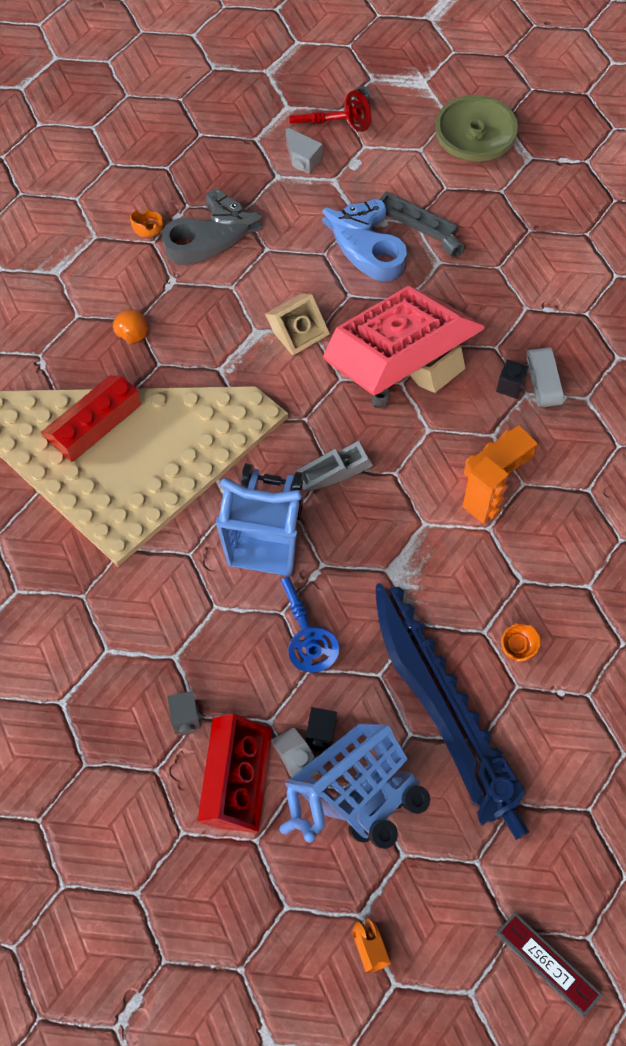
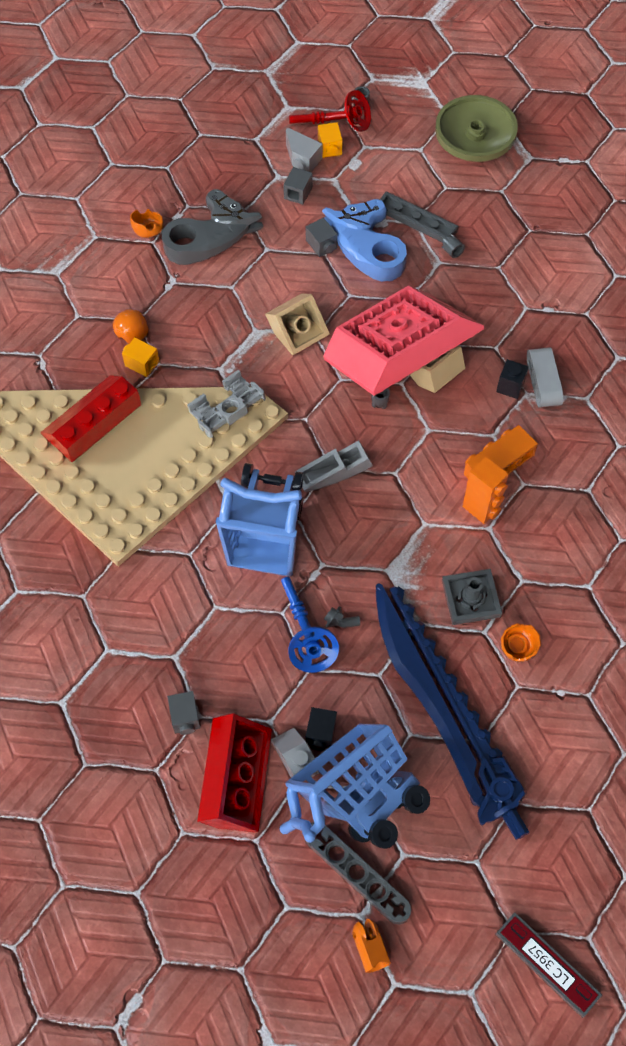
(140, 357): none -> light orange brick
(242, 398): none -> light grey piece
(298, 185): none -> dark grey brick
(321, 237): none -> dark grey brick
(331, 139): none -> light orange brick
(335, 618): none -> dark grey plate
(362, 885): none -> dark grey beam
(470, 588): none -> dark grey plate

